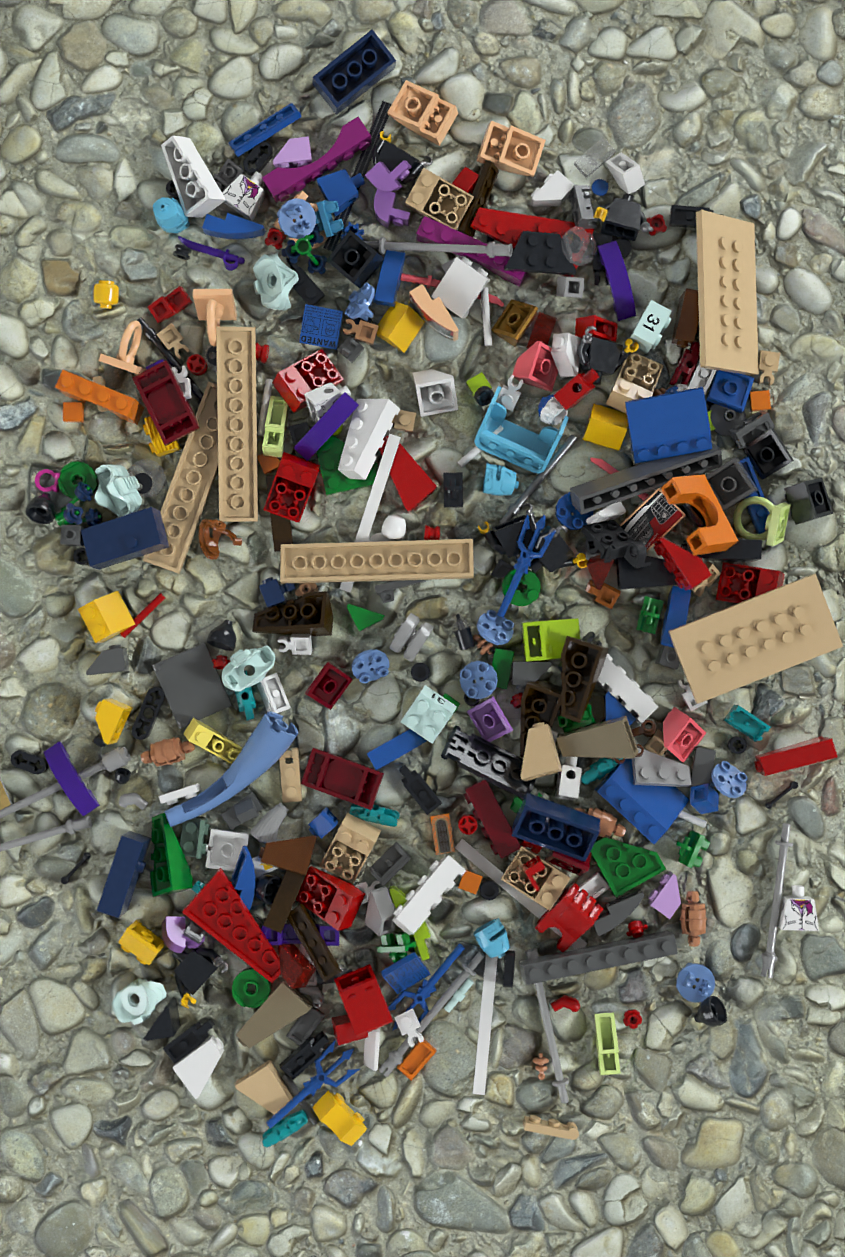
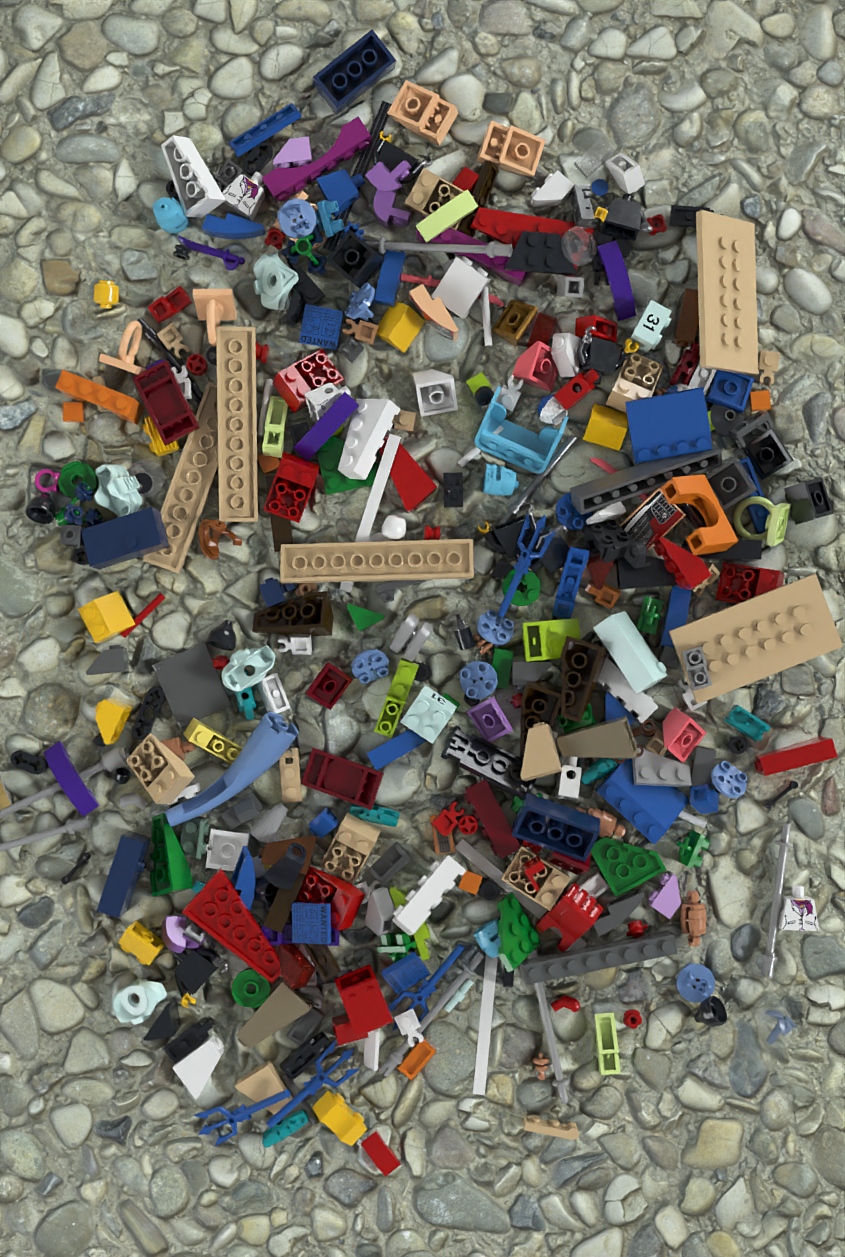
(159, 770): none -> tan slope
(238, 1115): none -> blue piece
(287, 869): none -> black piece
(295, 308): none -> black tile
(311, 923): none -> blue tile
(380, 1153): none -> red slope
(396, 698): none -> lime slope
(419, 790): black hinge -> none
(445, 820): none -> red plate
(447, 216): none -> yellowish green slope
(516, 933): none -> green plate
(569, 582): none -> blue slope
(630, 651): none -> light aqua brick
(696, 668): none -> light grey slope
(783, 1026): none -> sand blue plant

